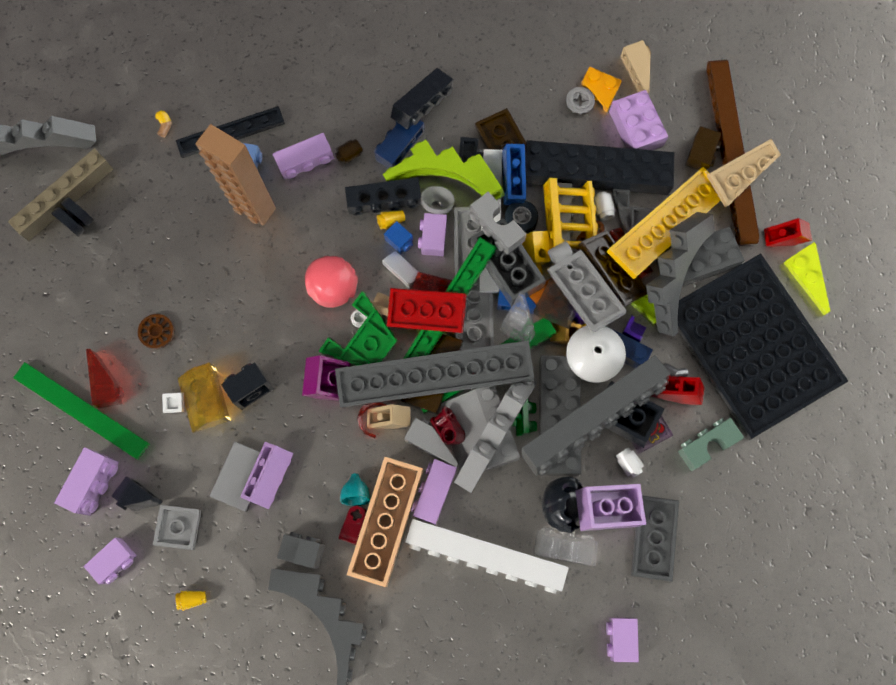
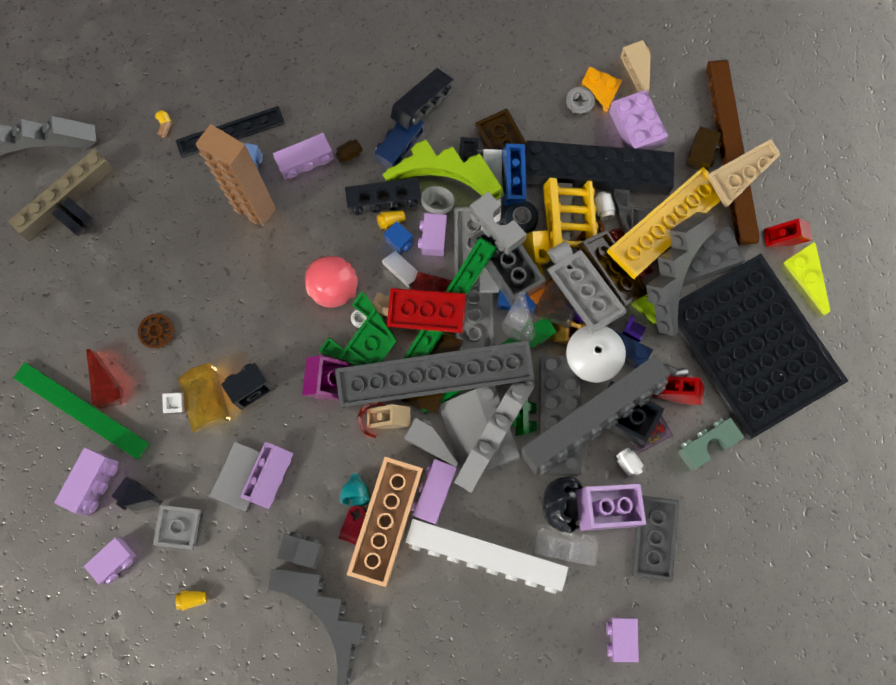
(445, 424): dark red piece -> none

